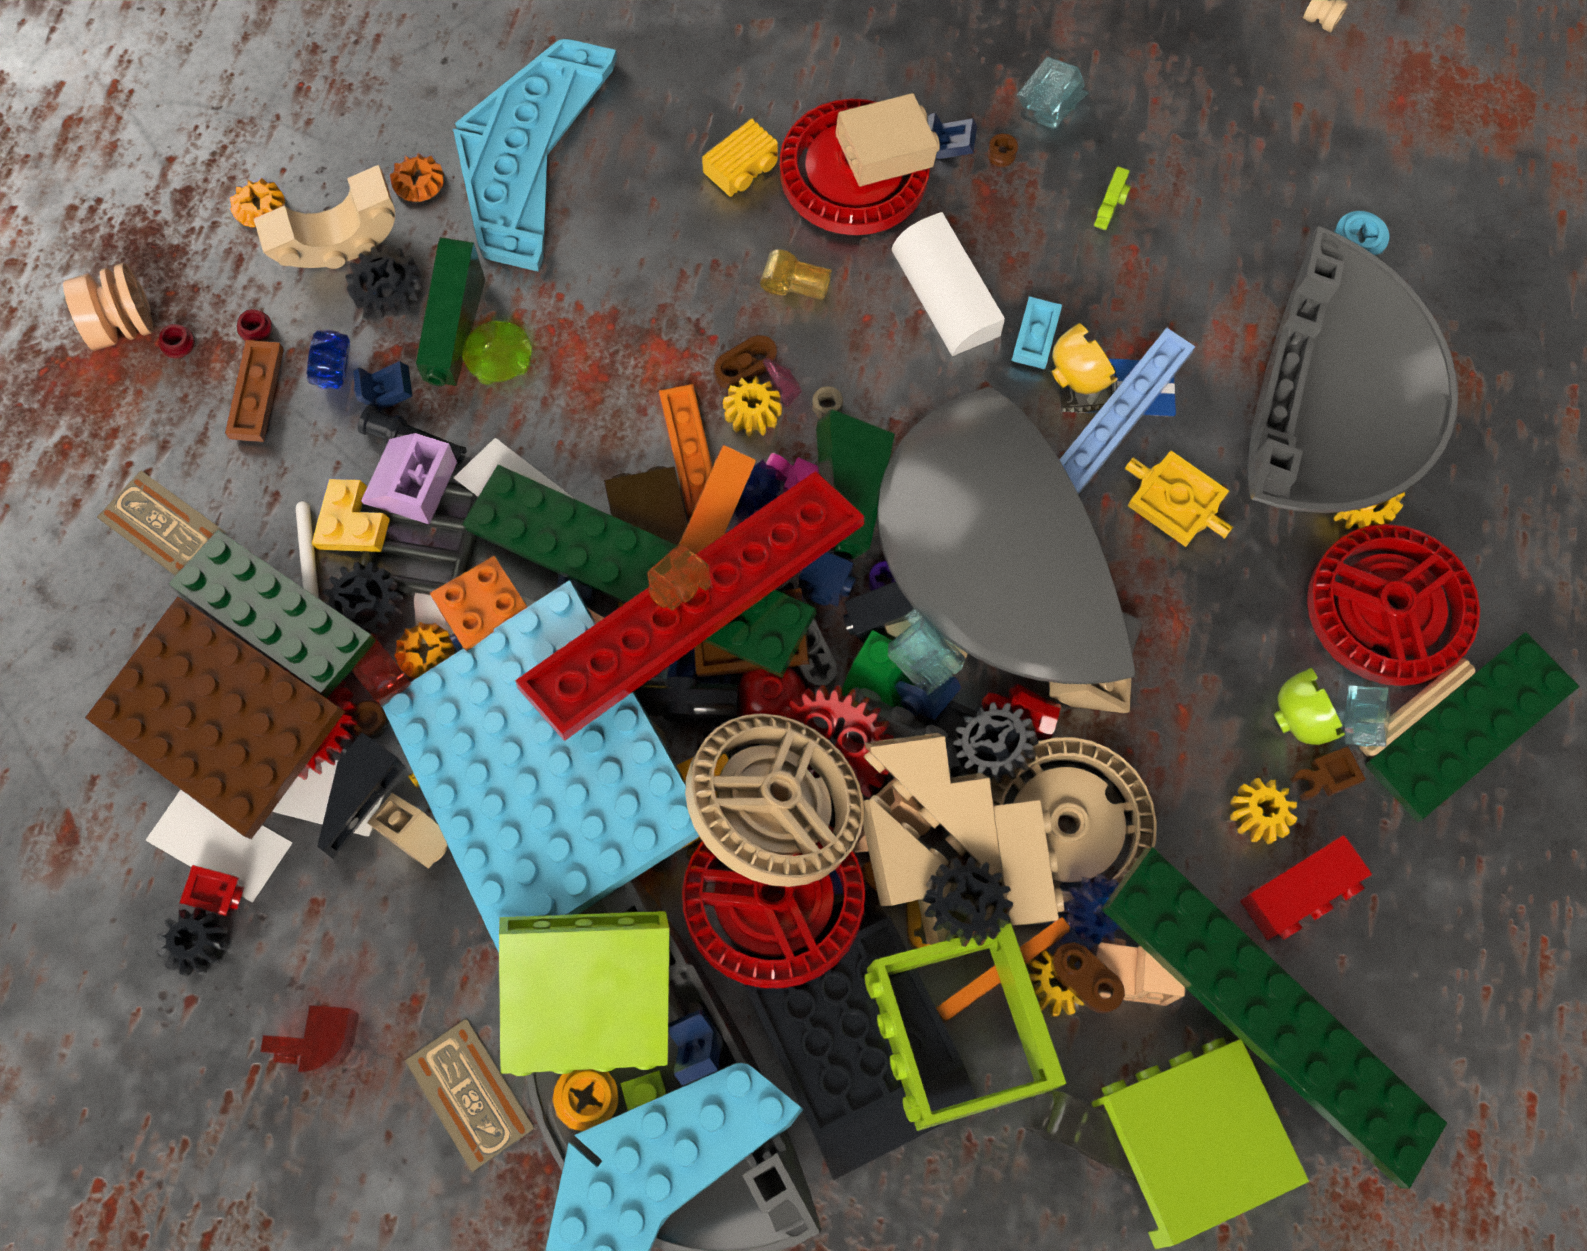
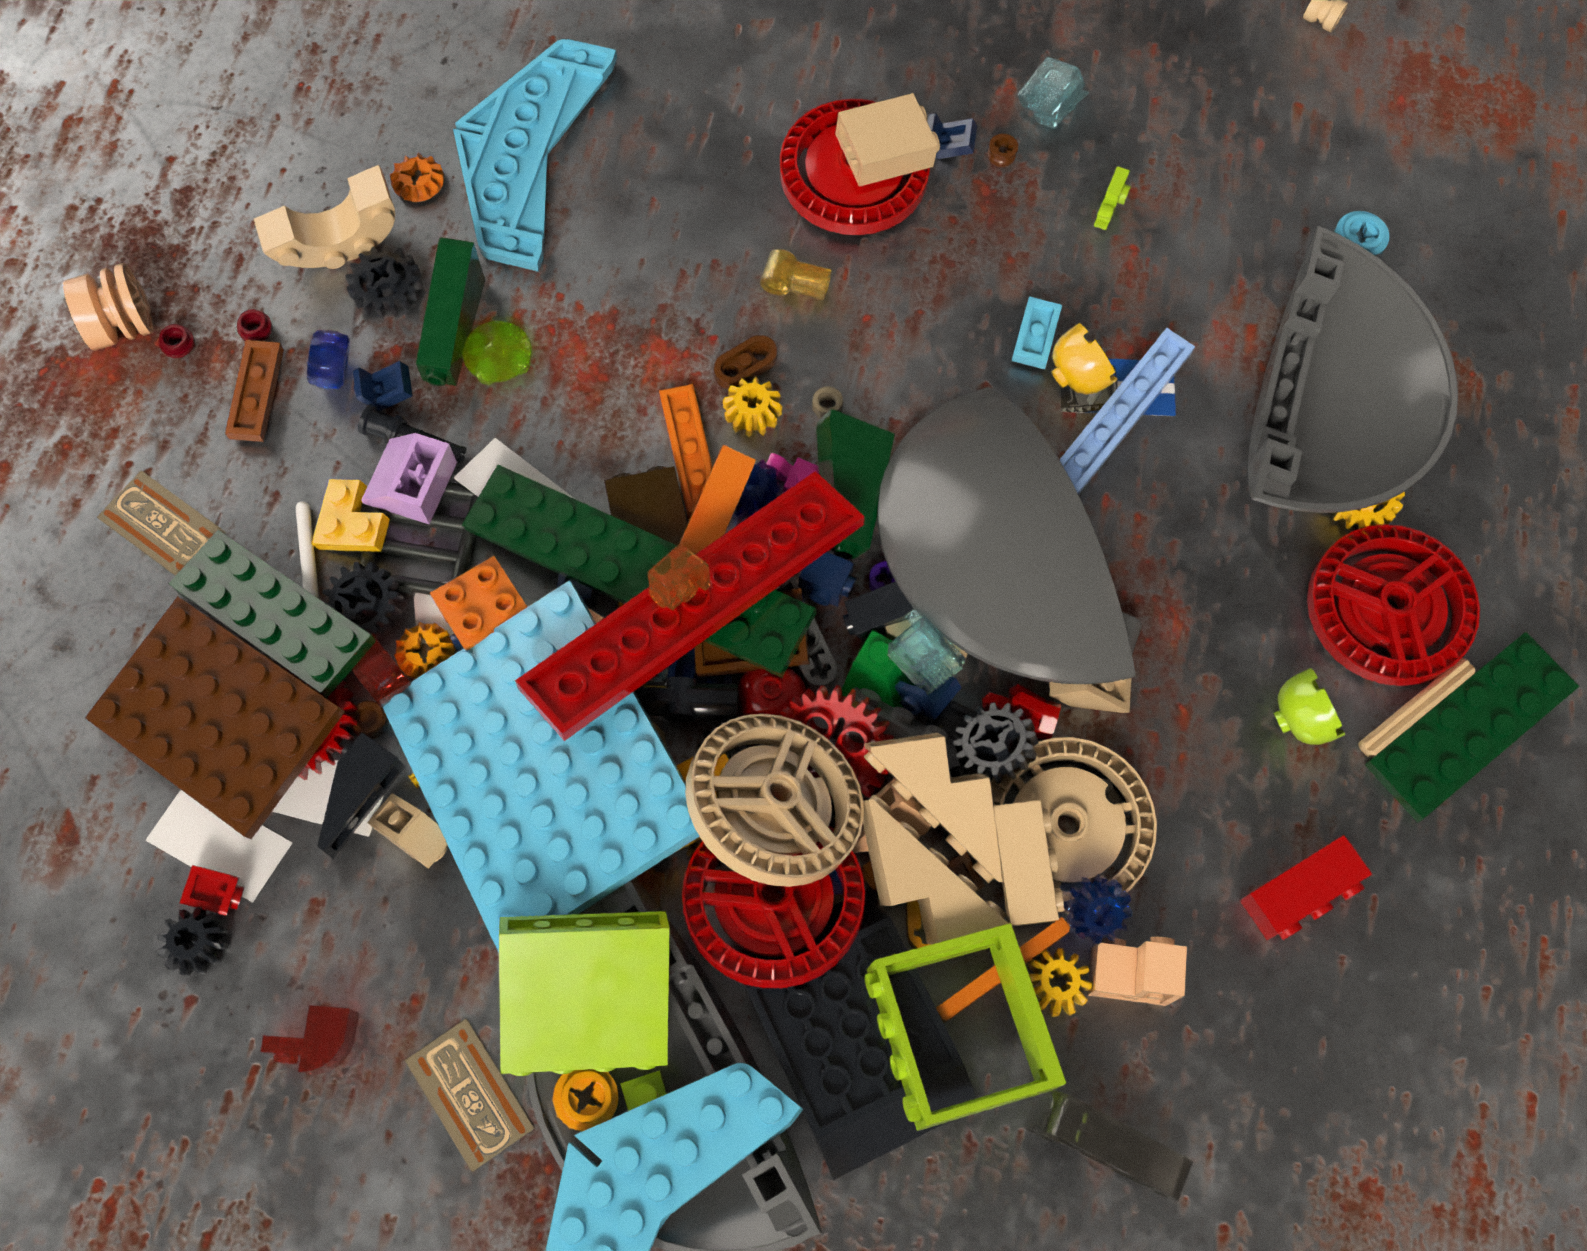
(242, 203): light orange gear -> none
(697, 1046): dark blue bracket -> none
(741, 158): yellow brick -> none
(783, 381): clear pink slope -> none
(948, 284): white brick -> none
(959, 915): black gear -> none
(1087, 978): reddish brown plate -> none
(1178, 498): yellow plate -> none
(1202, 1140): lime panel -> none
(1274, 805): yellow gear -> none
(1275, 1017): dark green plate -> none
(1332, 772): reddish brown plate -> none
(1367, 716): clear light blue brick -> none

